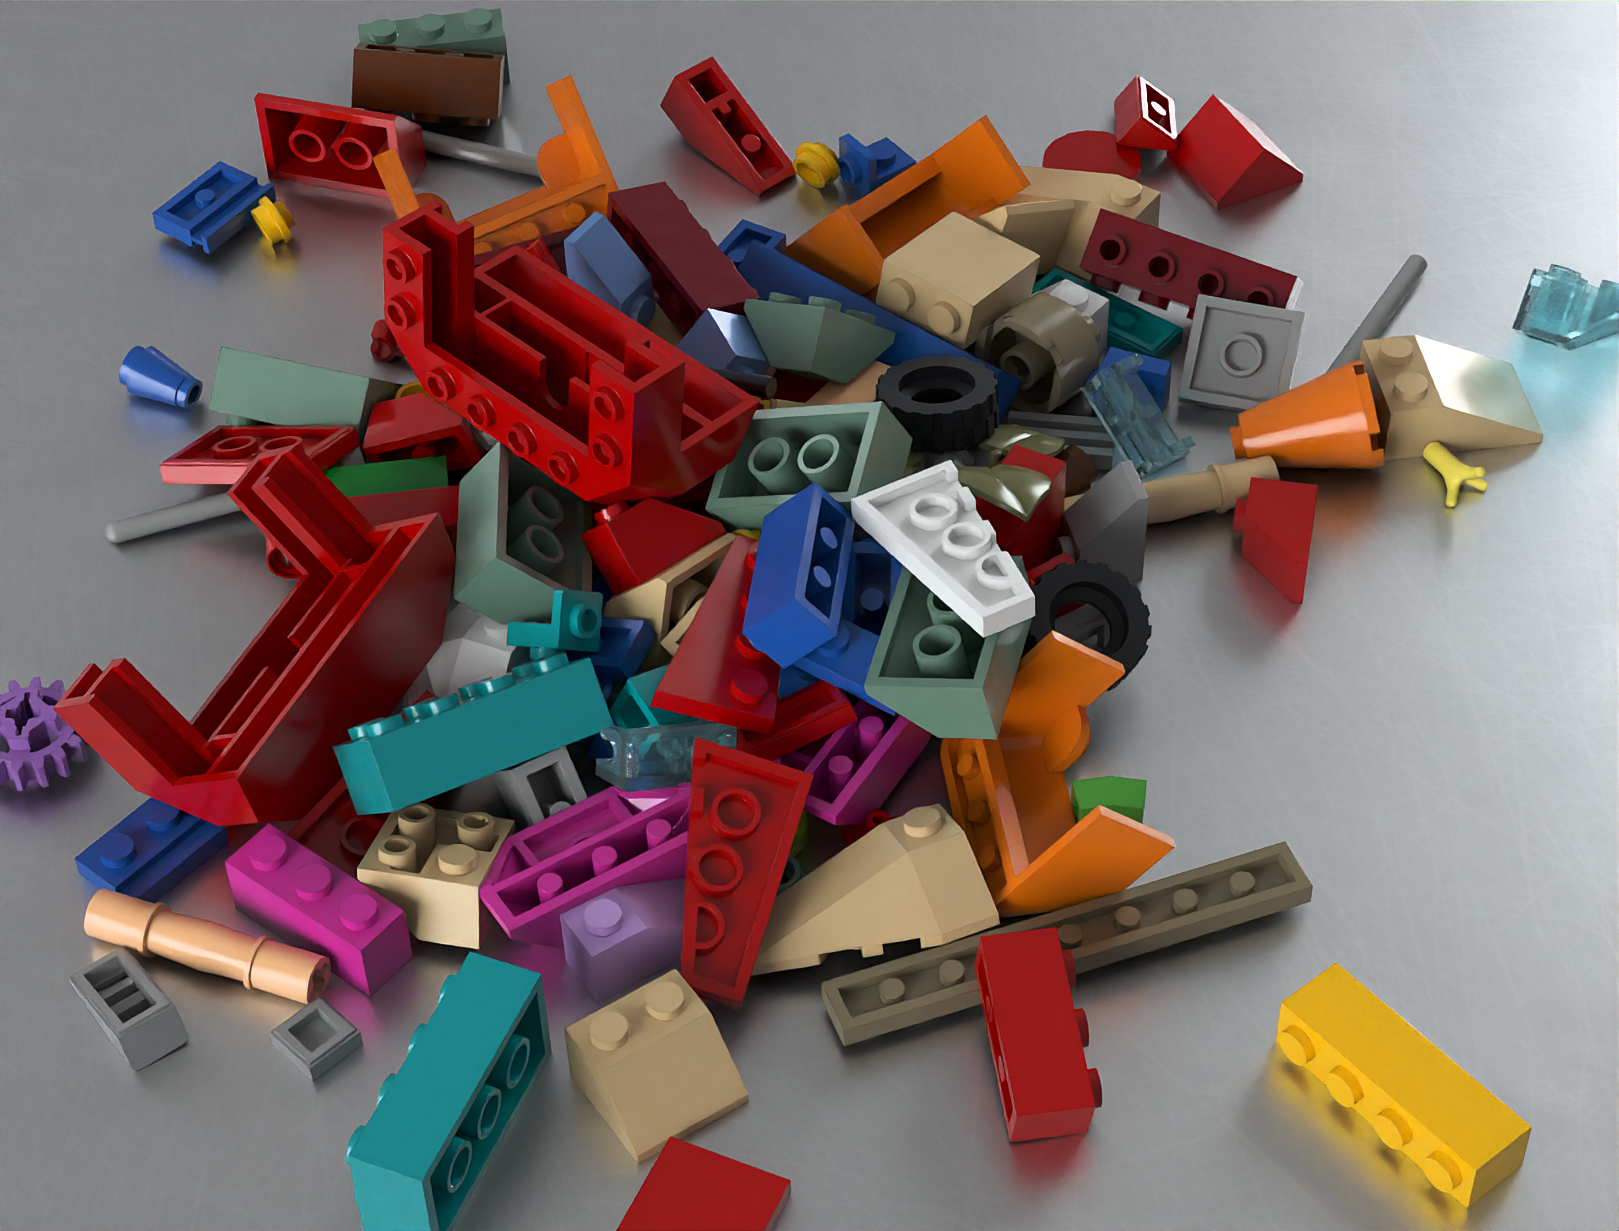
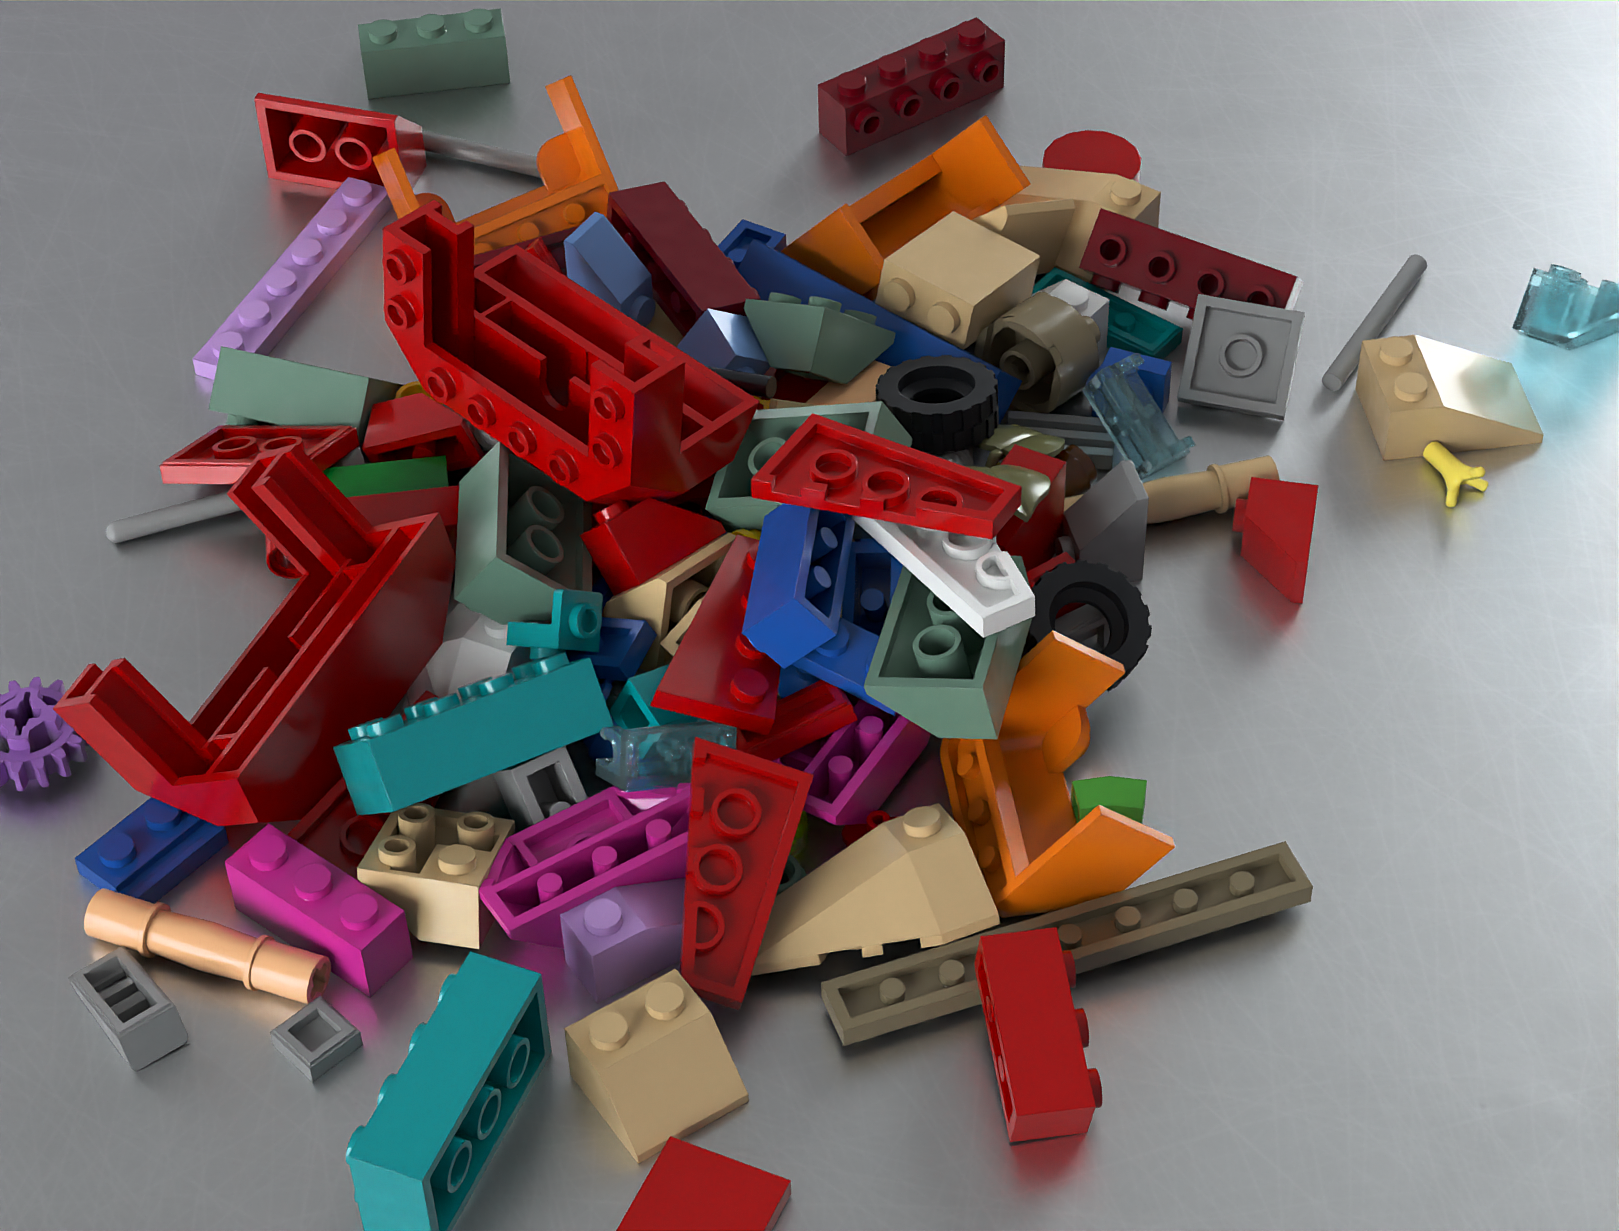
(158, 378): blue cone -> none
(212, 207): blue plate -> none
(273, 220): yellow plate -> none
(298, 274): none -> lavender plate
(384, 344): red hand -> none
(428, 82): reddish brown brick -> none
(725, 127): red slope -> none
(816, 164): yellow plate -> none
(870, 165): blue bracket -> none
(876, 478): none -> red wing
(911, 86): none -> dark red brick
(1145, 117): red slope -> none
(1230, 156): red slope -> none
(1315, 424): orange cone -> none
(1402, 1085): yellow brick -> none

